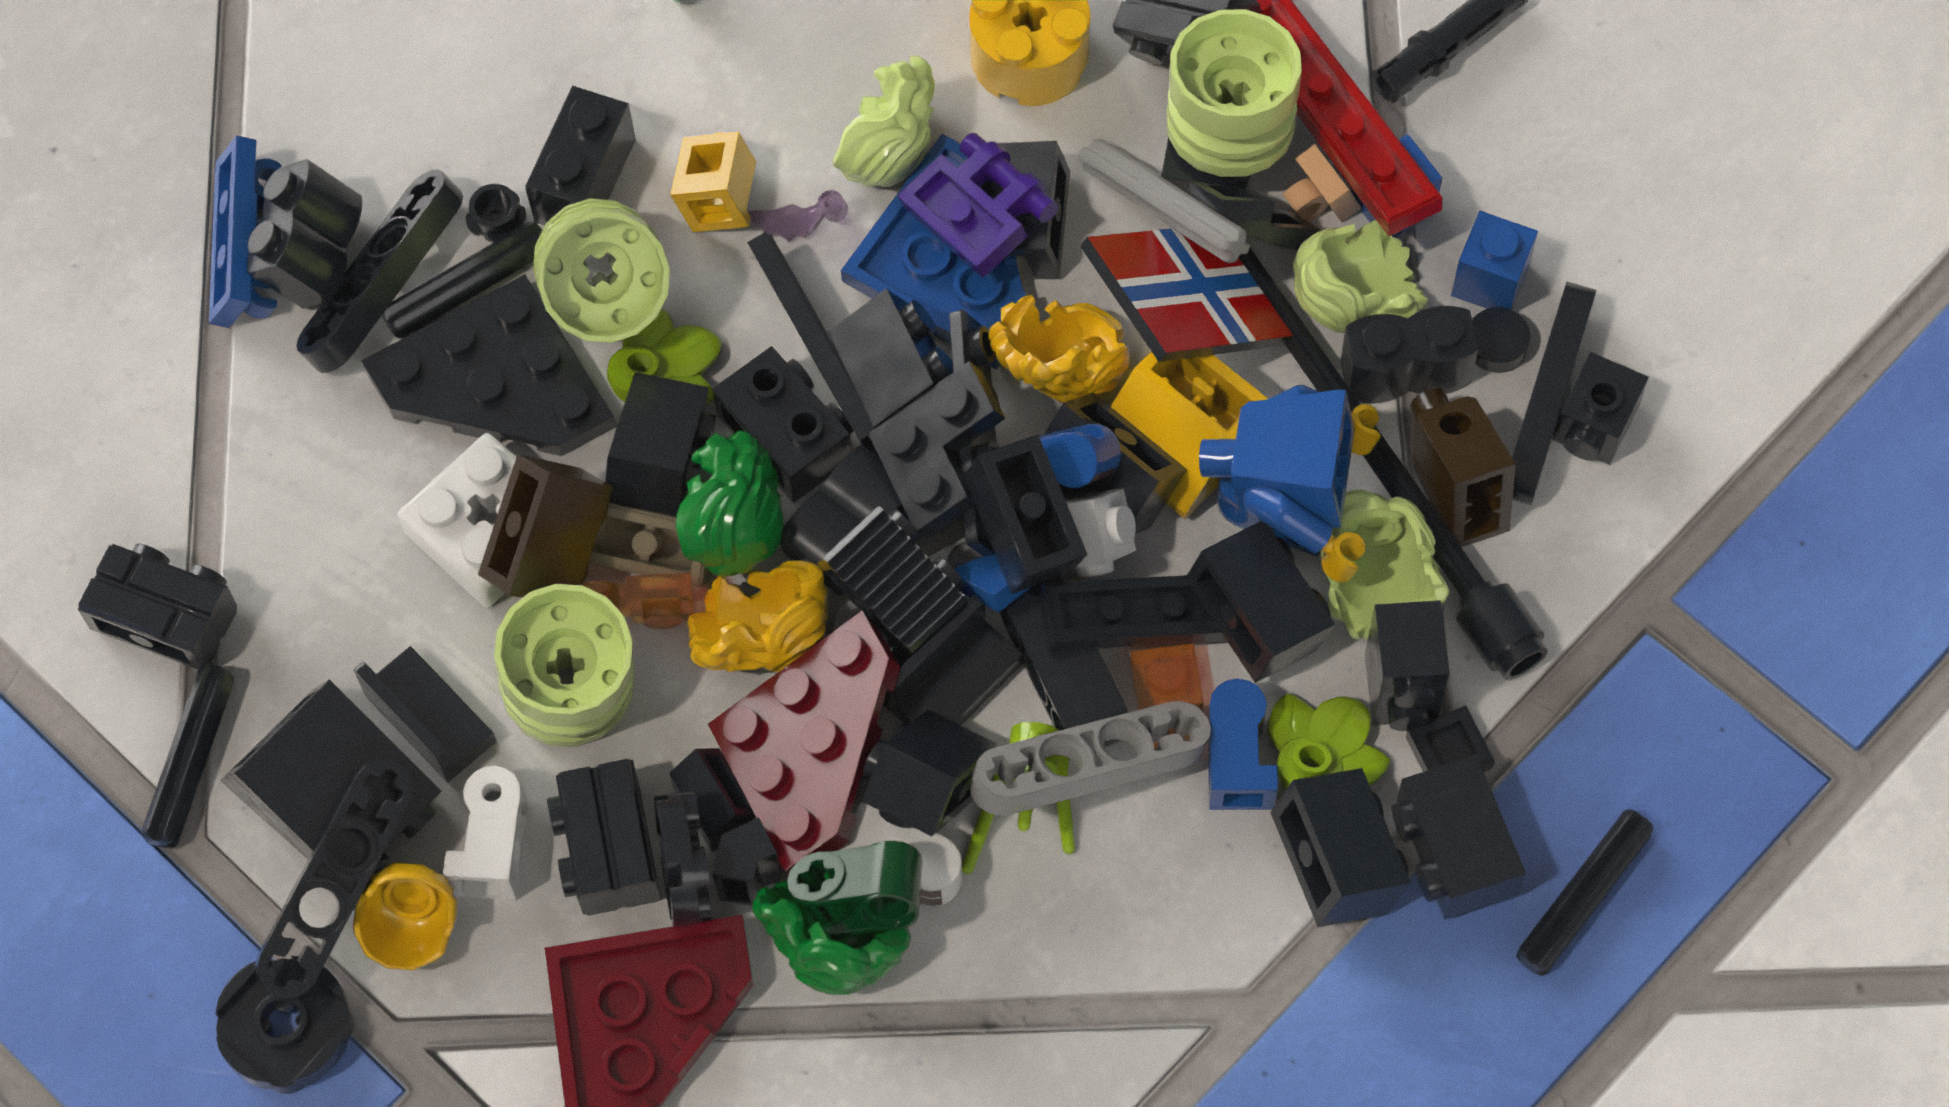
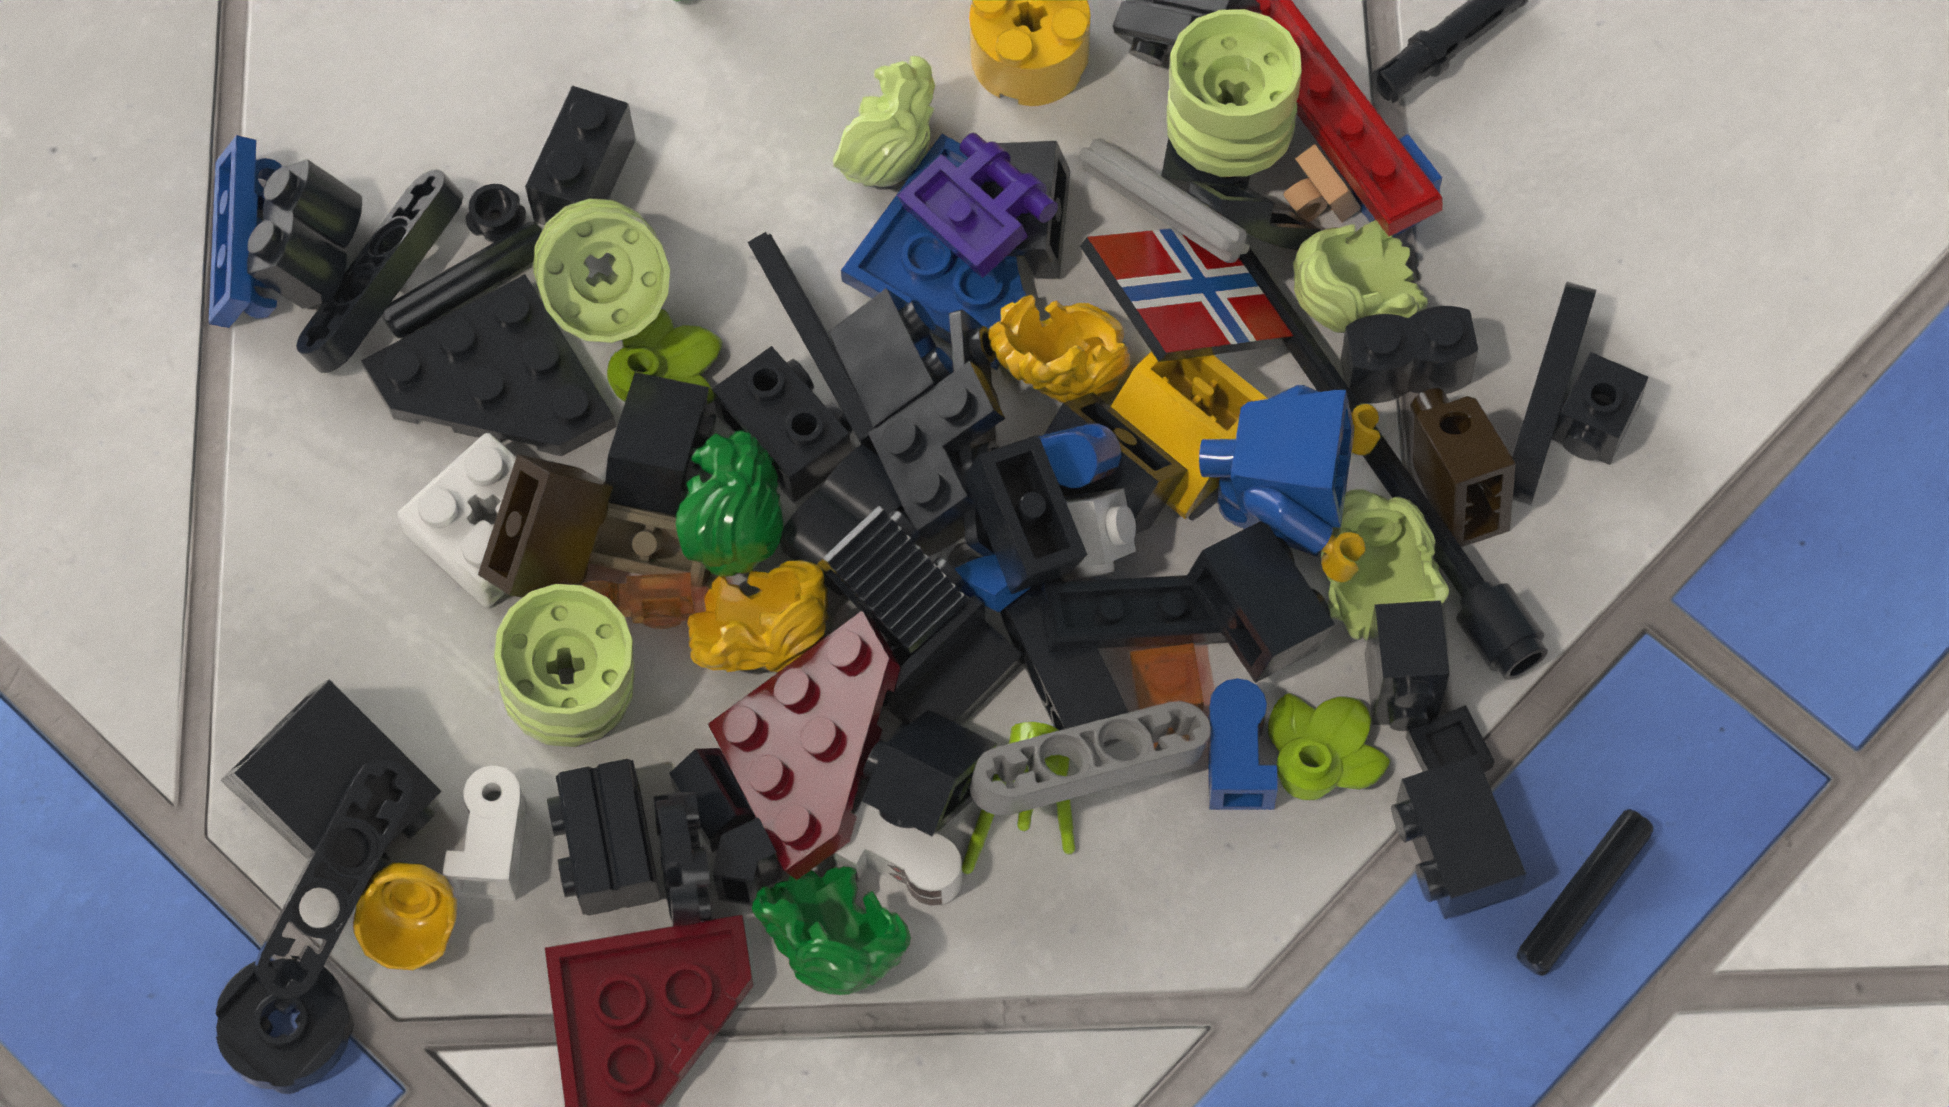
(158, 605): black brick -> none
(187, 756): black axle -> none
(426, 712): black panel -> none
(714, 181): yellow brick -> none
(797, 221): clear purple piece -> none
(866, 890): dark green piece -> none
(1340, 847): black brick -> none
(1494, 262): blue brick -> none
(1500, 339): black tile -> none

